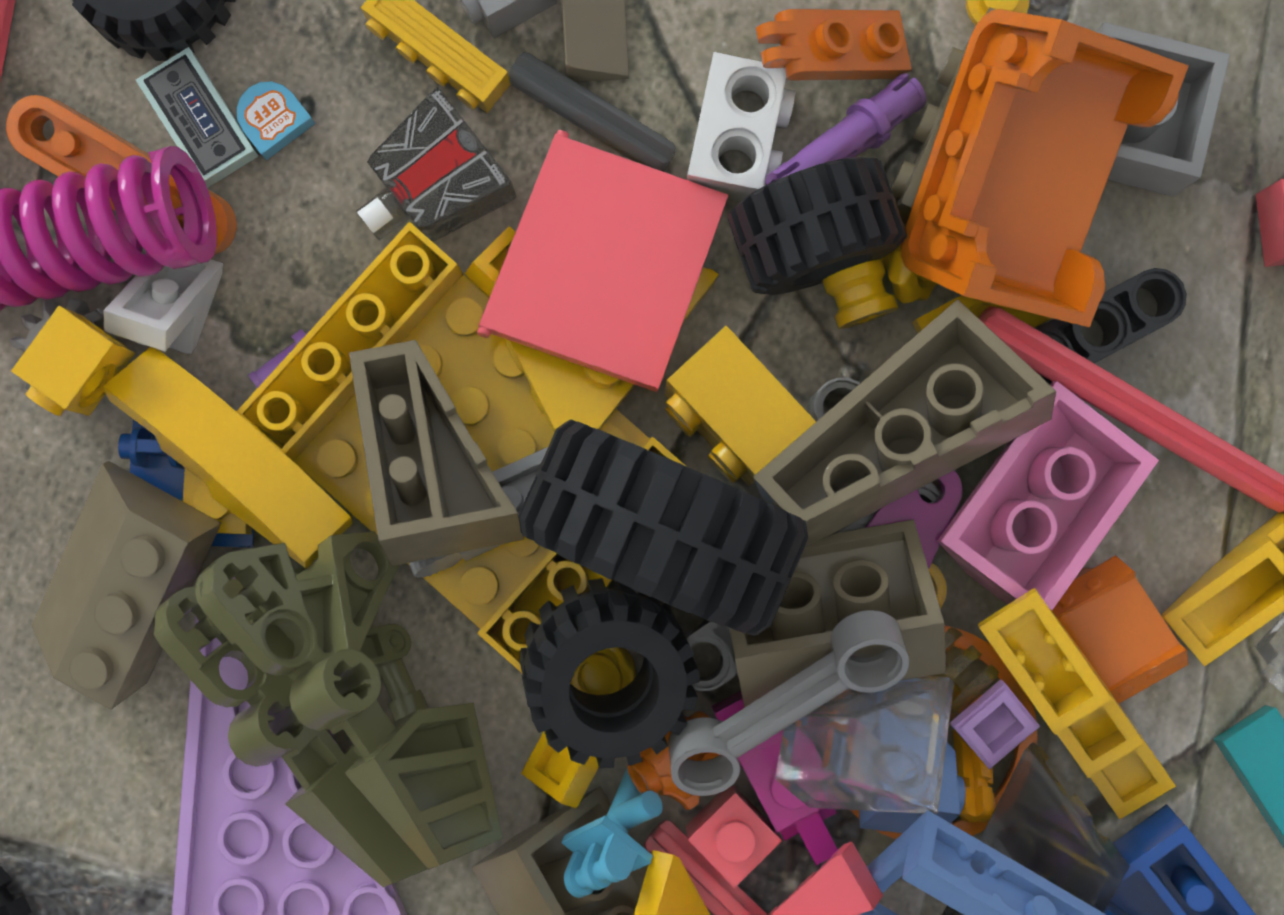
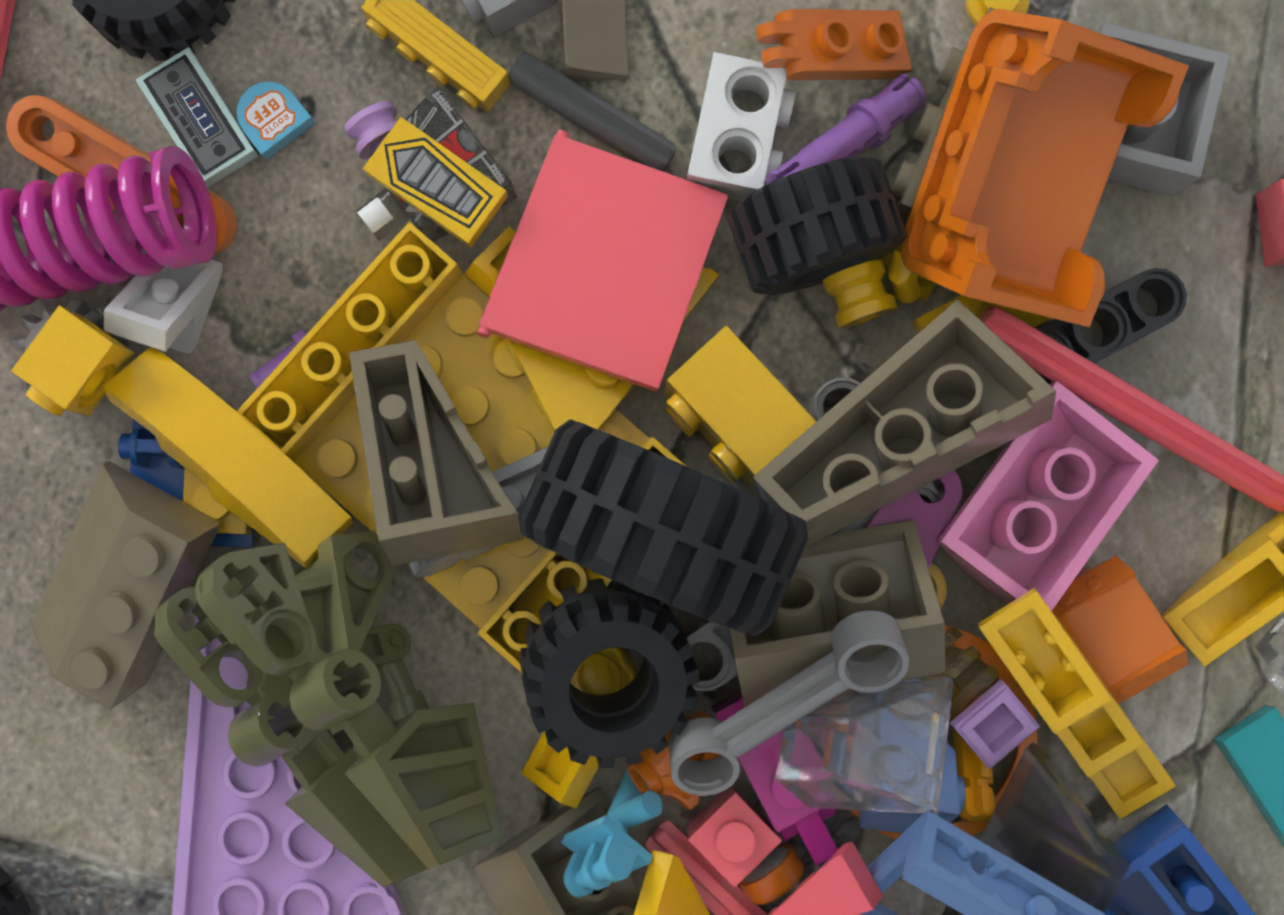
(371, 126): none -> lavender bush
(435, 182): none -> tile
(773, 875): none -> orange tile

